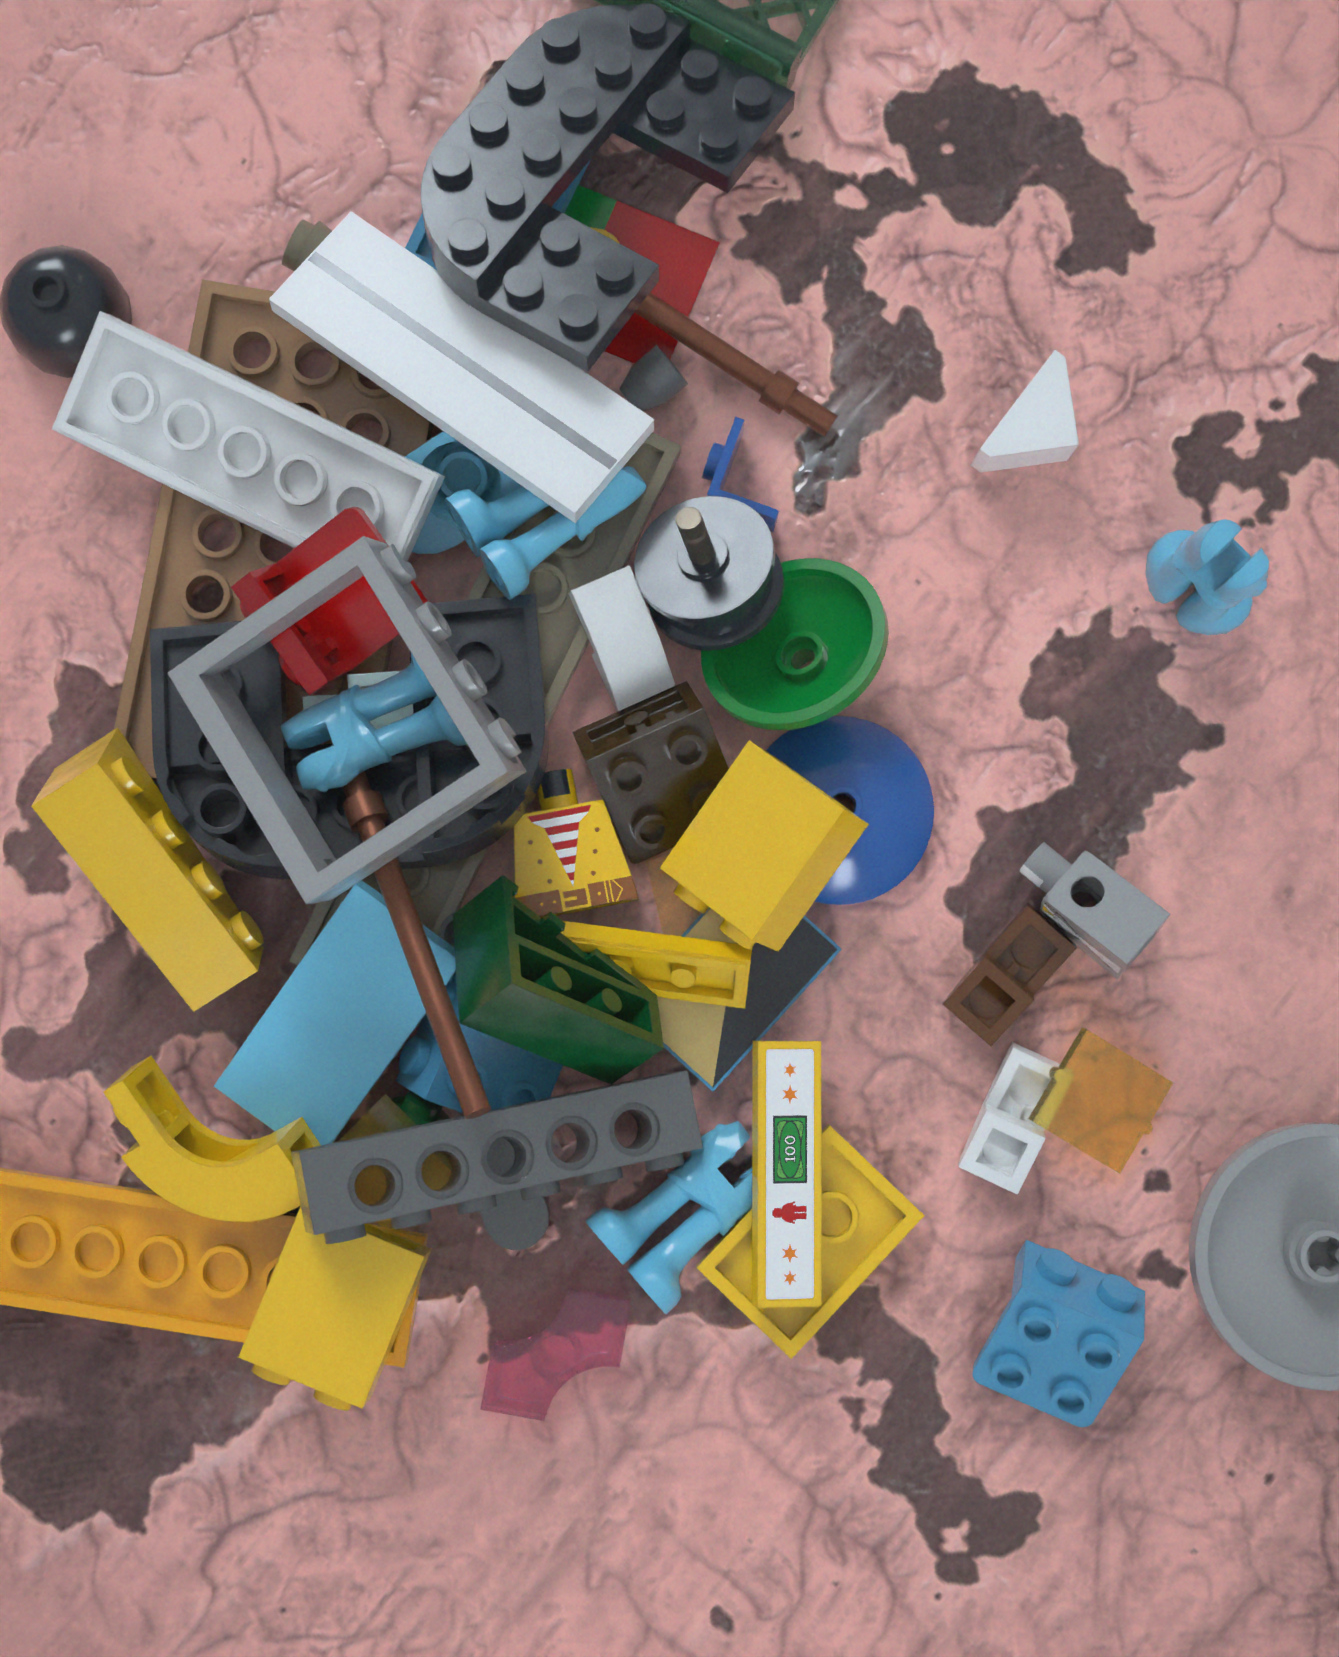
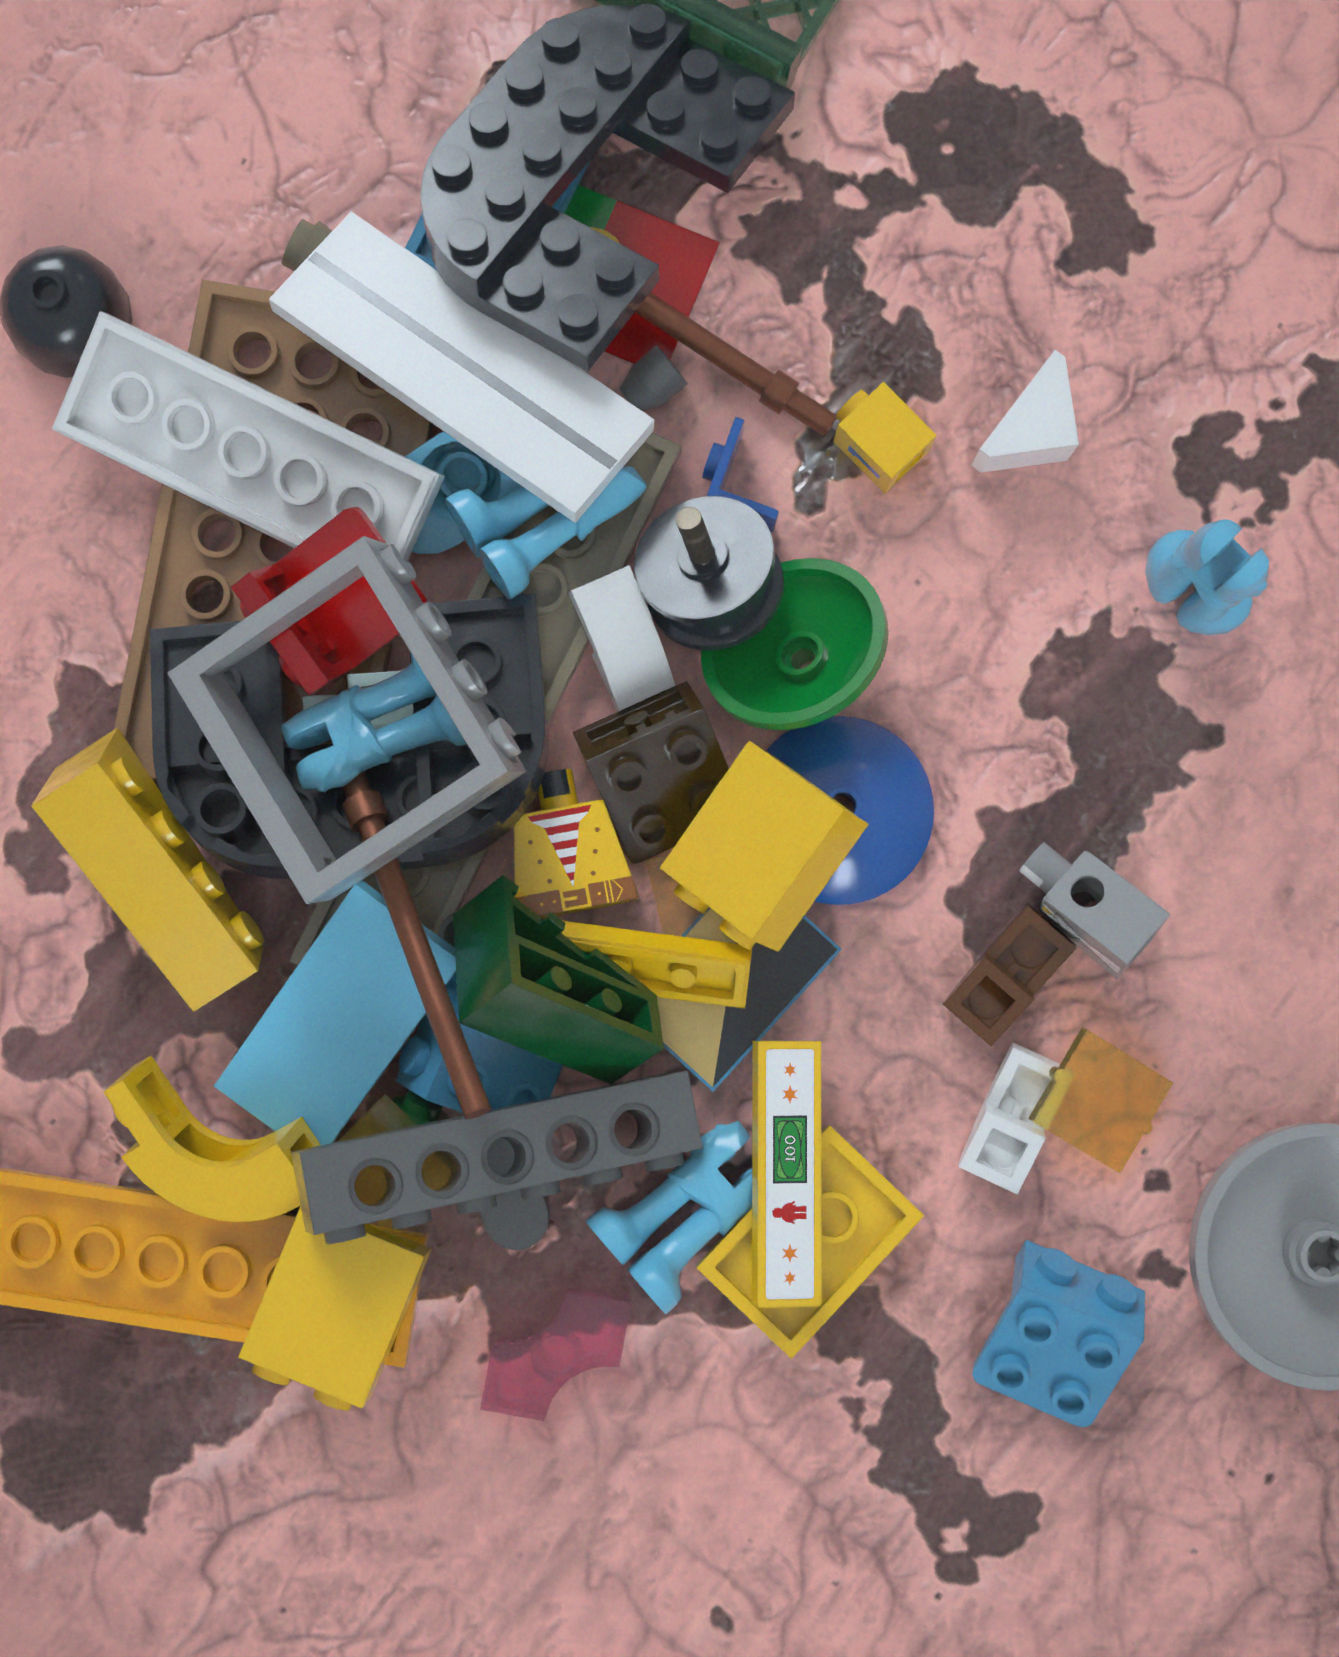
(882, 435): none -> yellow brick

